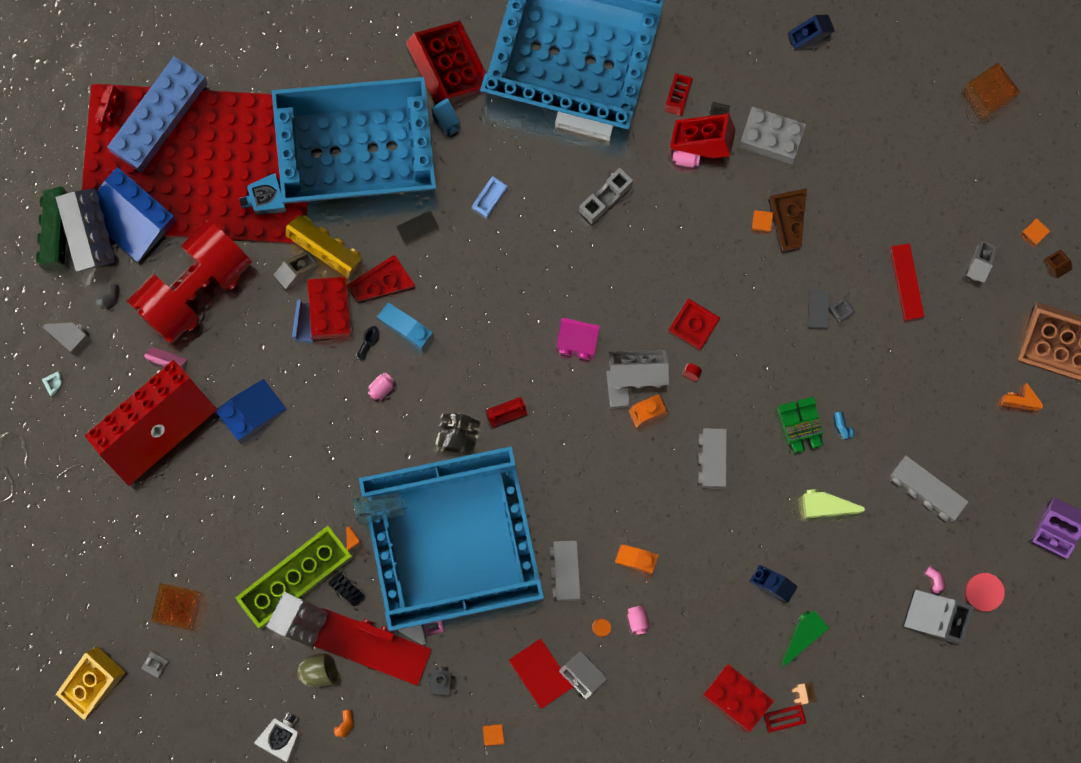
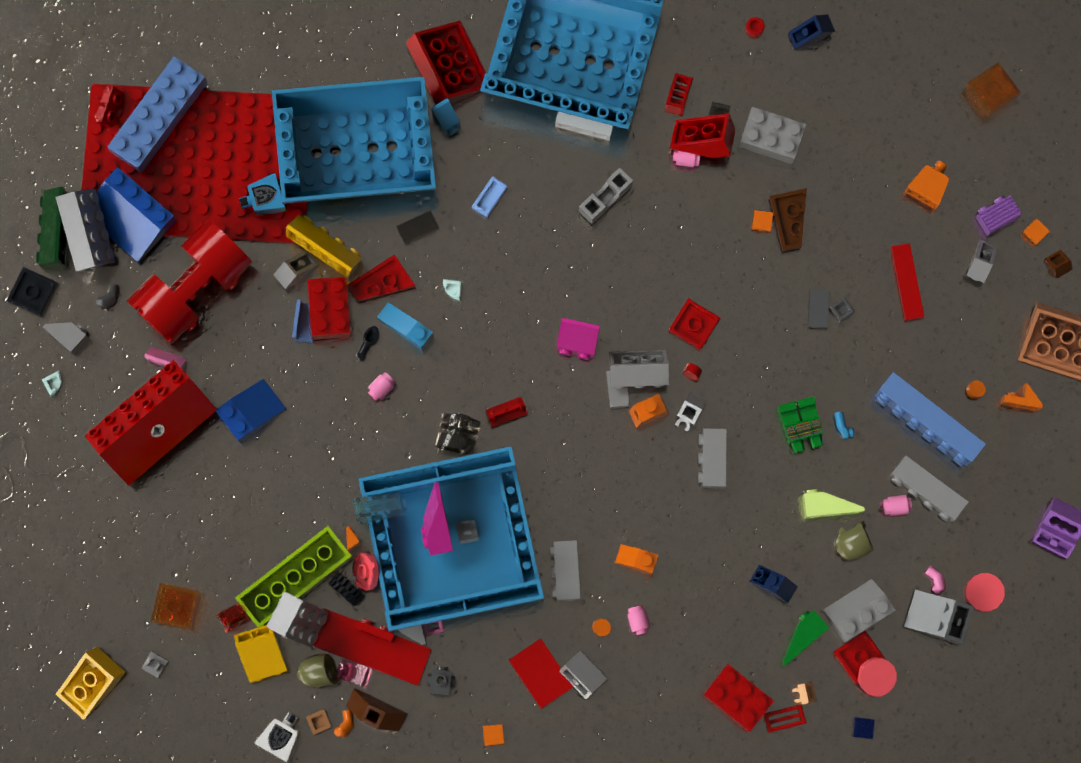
(32, 292): none -> black tile
(231, 617): none -> clear red piece
(260, 653): none -> yellow brick
(318, 722): none -> medium nougat plate
(353, 672): none -> clear pink bracket
(366, 571): none -> coral tile
(375, 712): none -> reddish brown slope
(436, 529): none -> dark pink slope
(453, 288): none -> light aqua tile
(467, 532): none -> light grey tile
(690, 410): none -> light grey brick
(755, 26): none -> red tile
(854, 542): none -> olive piece
(856, 652): none -> red tile
(858, 610): none -> light grey slope
(863, 728): none -> clear blue plate
(877, 676): none -> coral tile
(897, 505): none -> bright pink brick
(929, 184): none -> orange torso
(930, 420): none -> medium blue brick
(975, 389): none -> orange piece
(998, 215): none -> medium lavender brick

